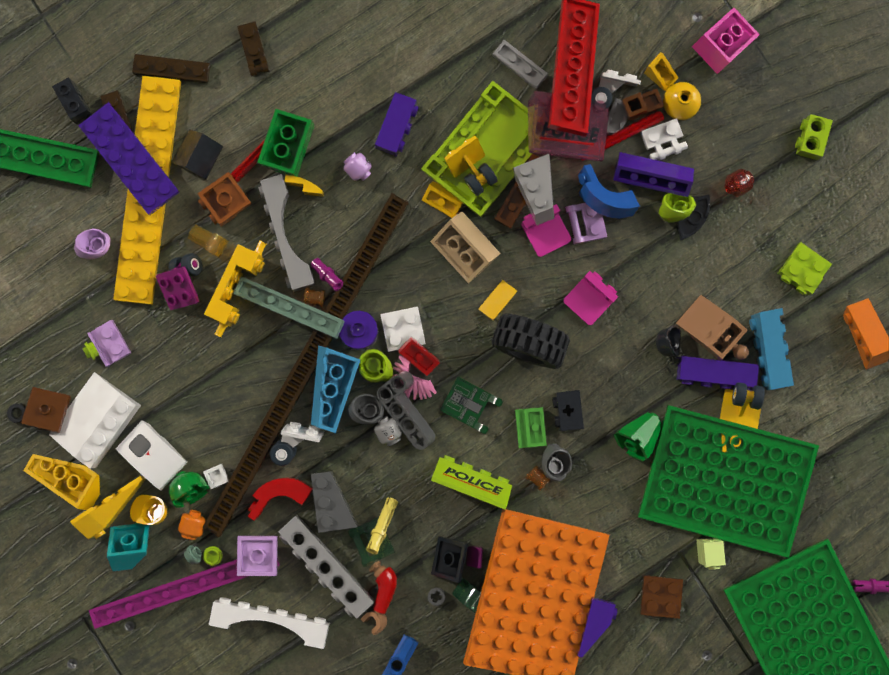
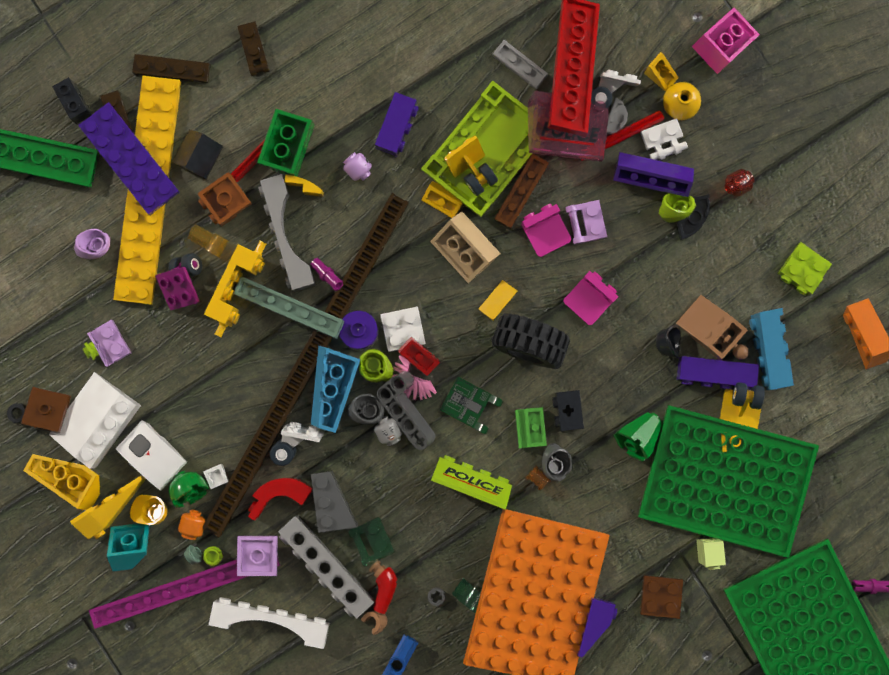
(314, 297): clear orange bush -> none
(379, 533): light yellow pin -> none
(449, 559): black slope -> none
(474, 556): magenta slope -> none
(536, 187): light grey wedge -> none
(605, 201): blue arch -> none
(640, 105): reddish brown brick -> none
(818, 139): lime brick -> none

